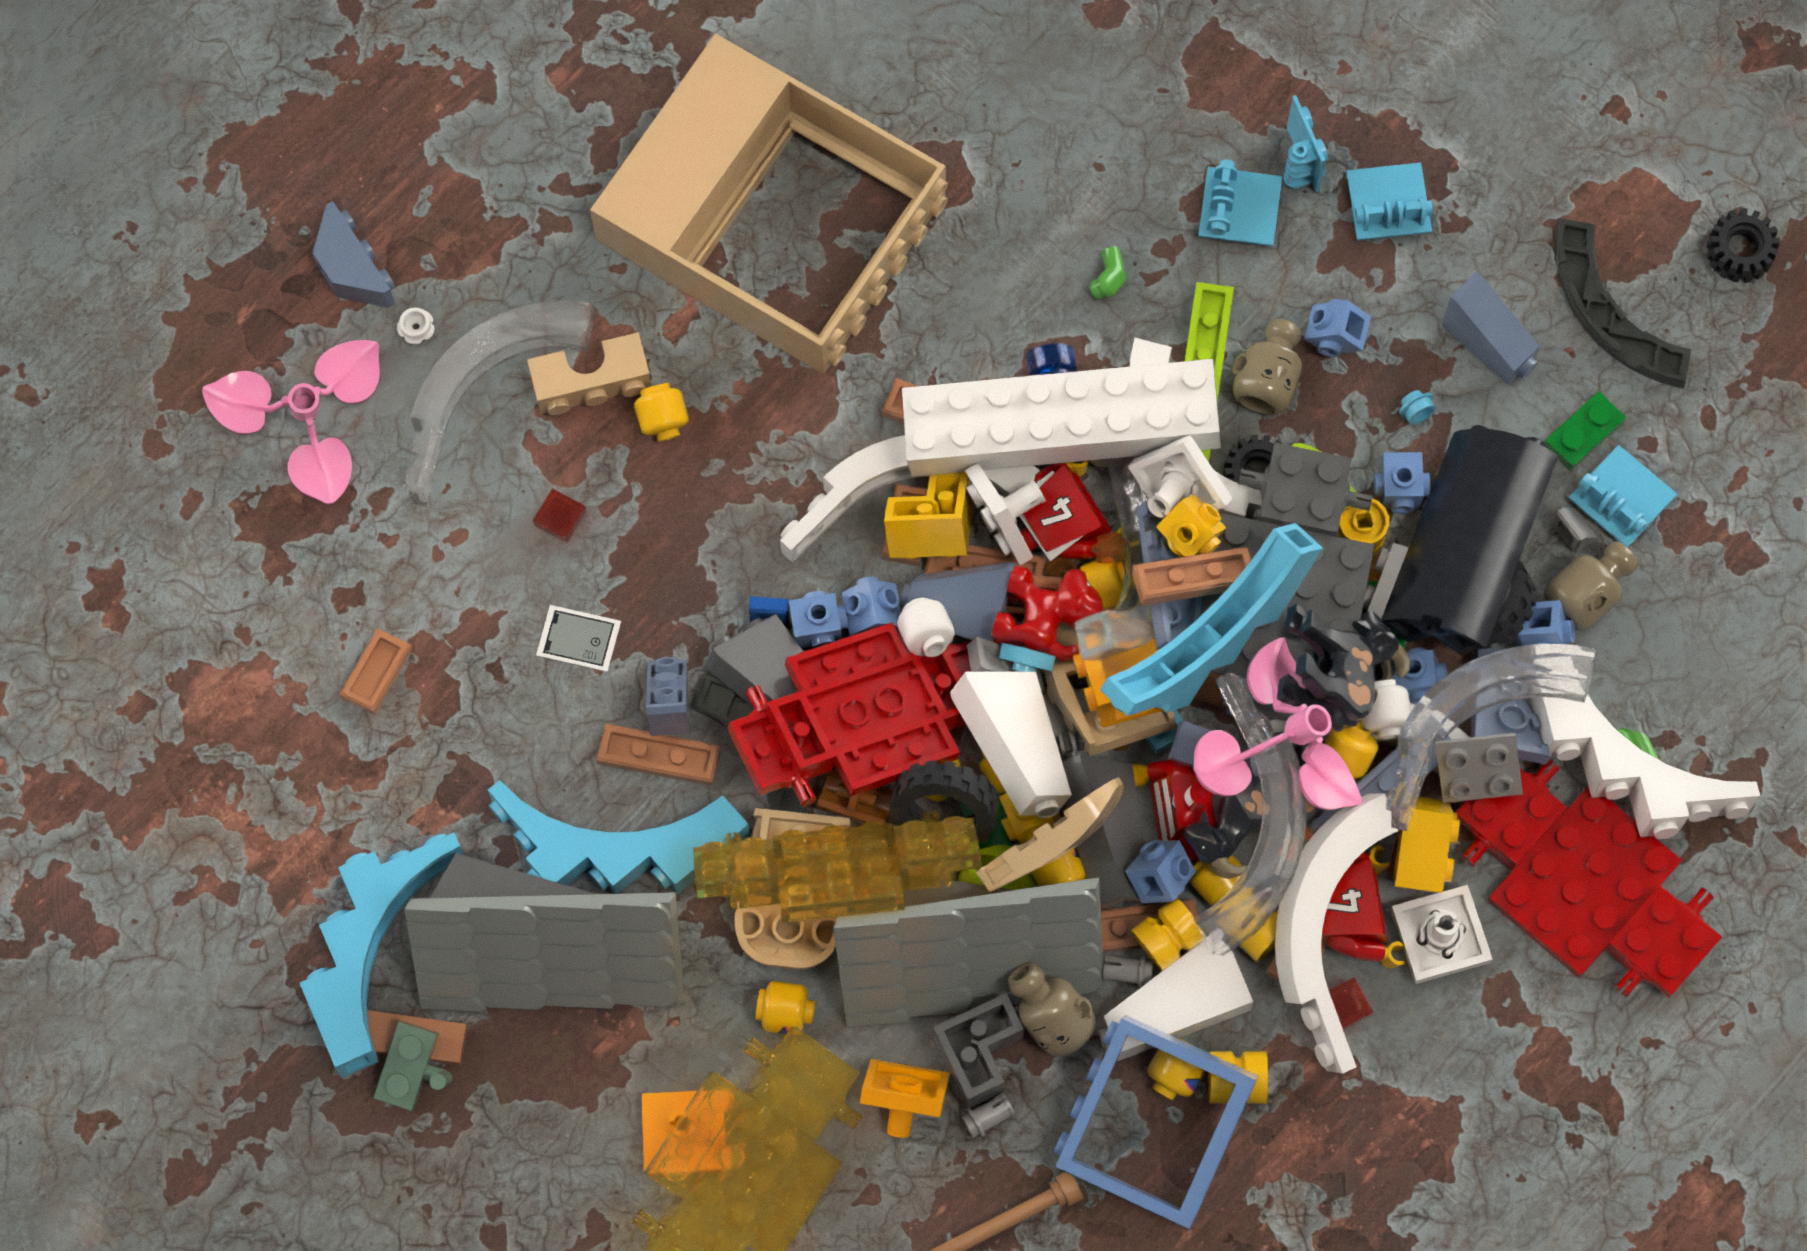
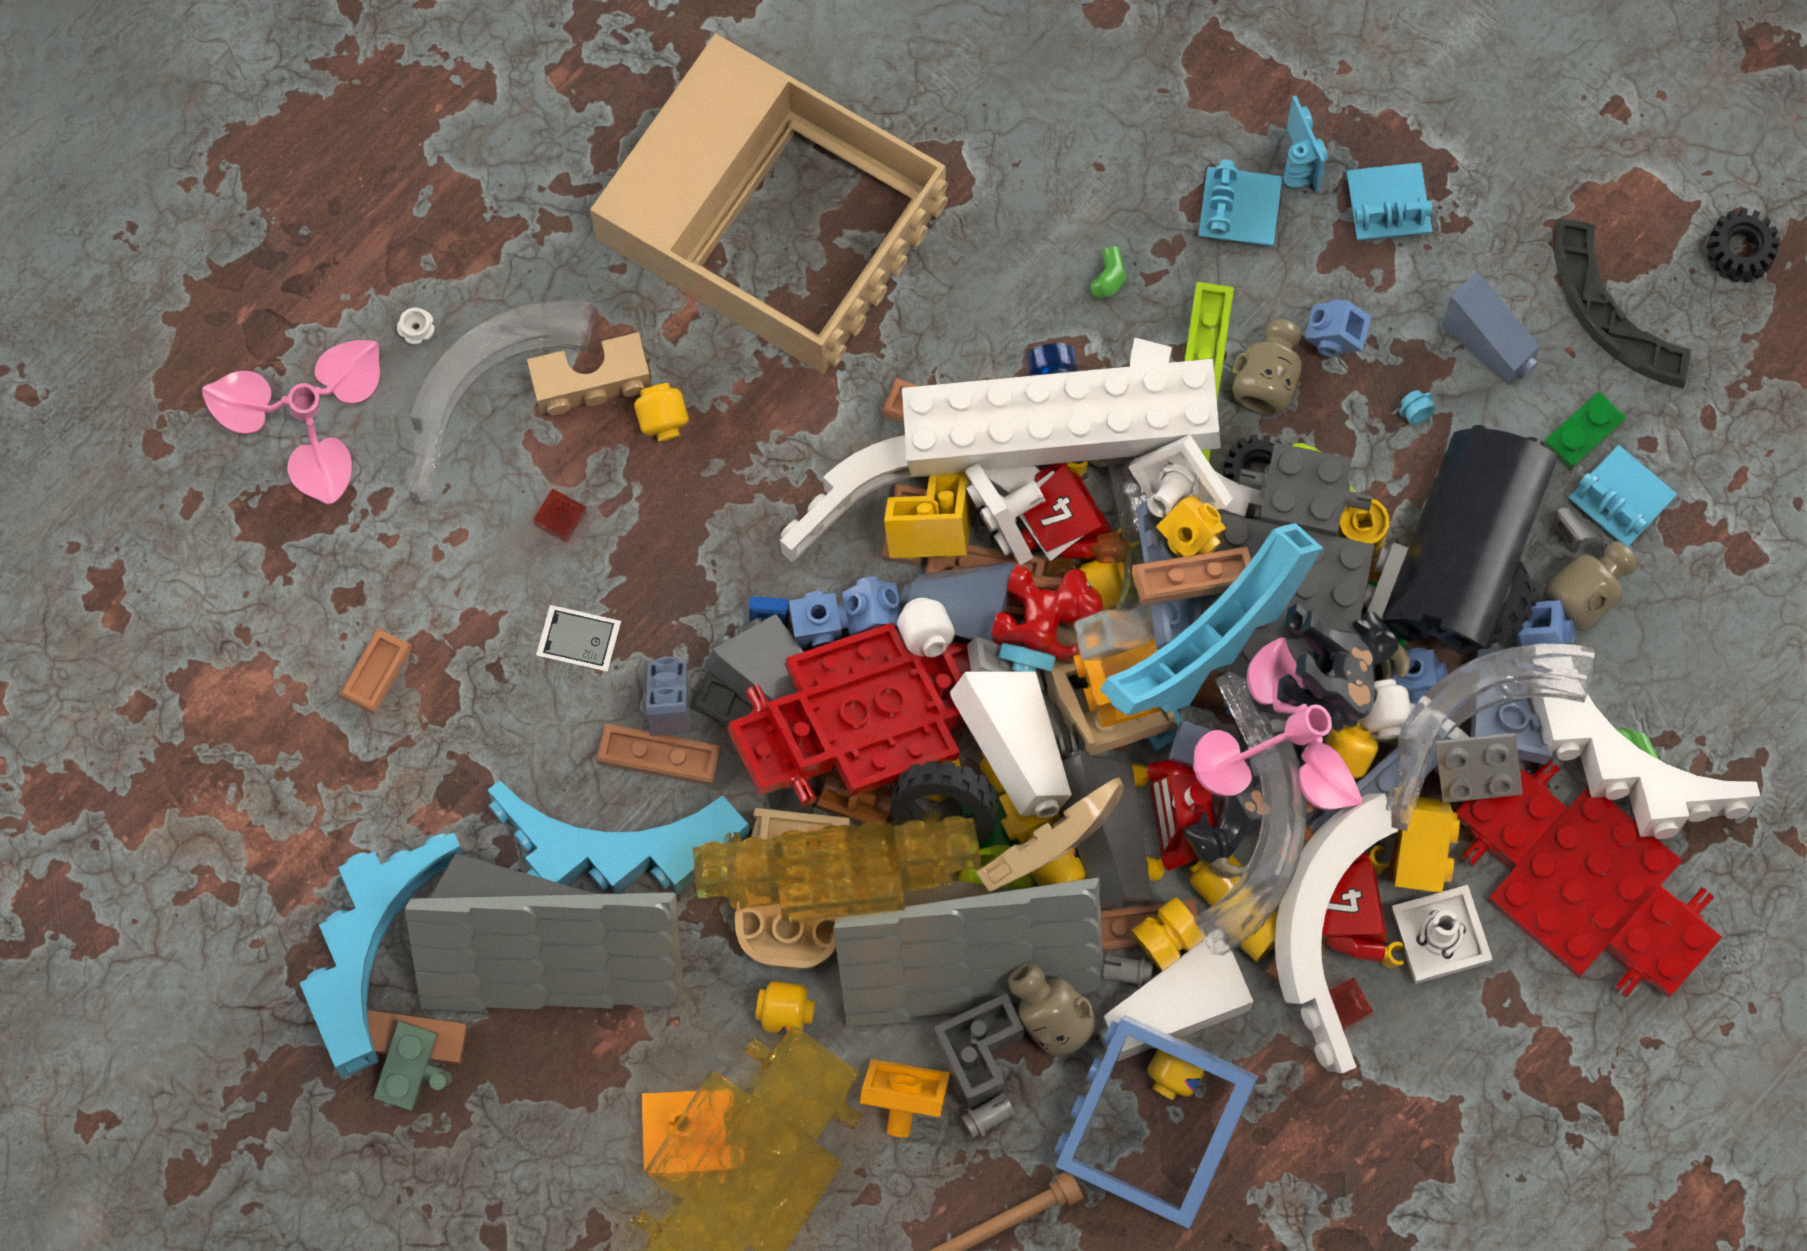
(349, 263): sand blue slope -> none
(1160, 871): medium blue brick -> none
(1253, 1061): yellow wheel -> none
(1401, 481): medium blue brick -> none

